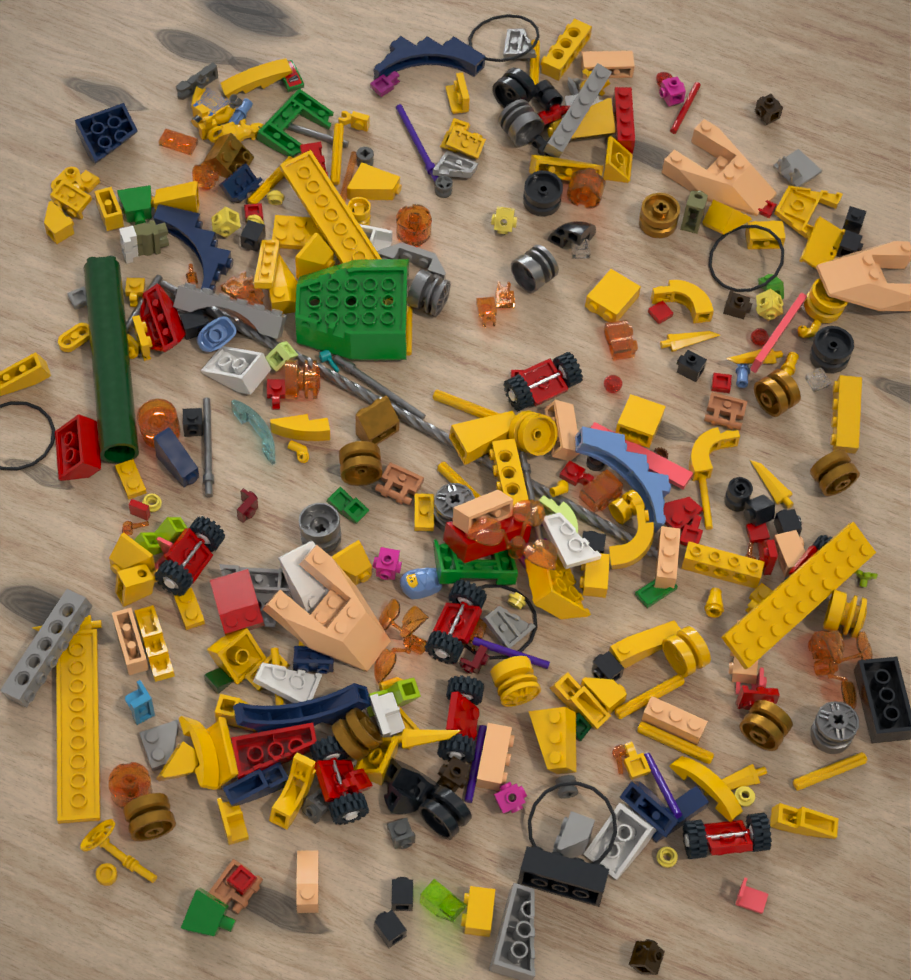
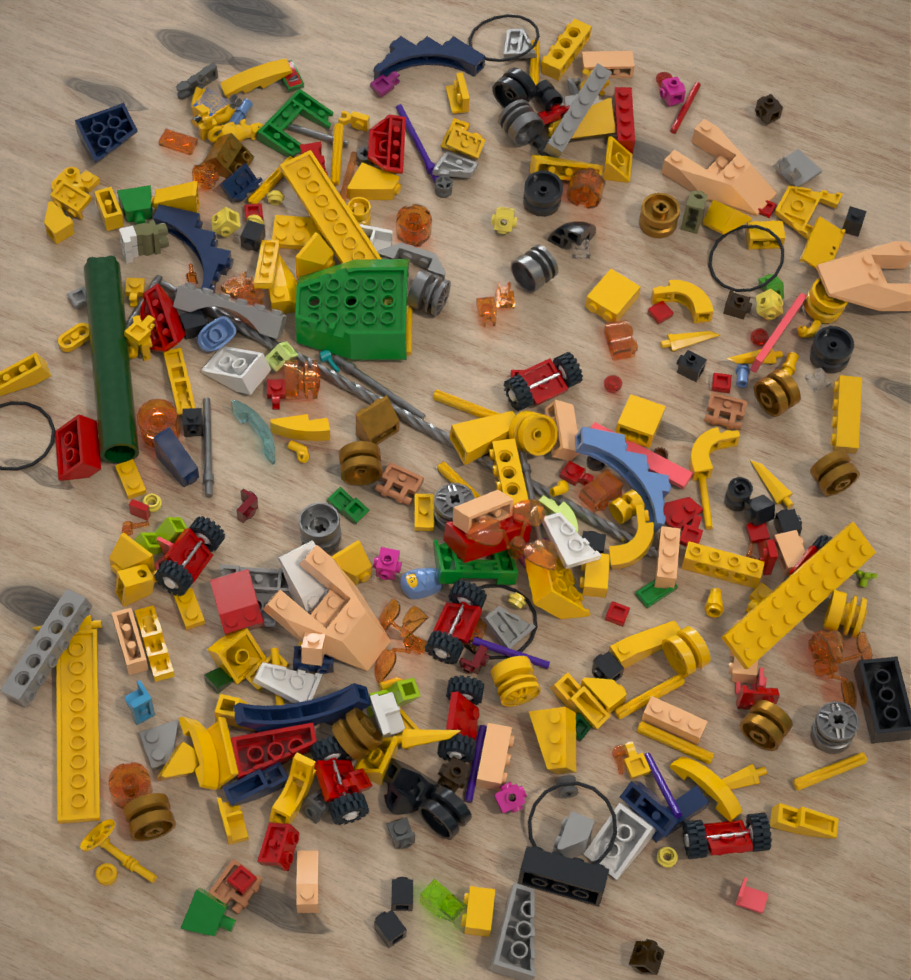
(140, 331): none -> yellow plate
(179, 380): none -> yellow slope
(279, 845): none -> red bracket
(313, 648): none -> light nougat brick
(387, 143): none -> red wedge
(617, 613): none -> red tile
(745, 802): light yellow plate -> none
(850, 243): black brick -> none

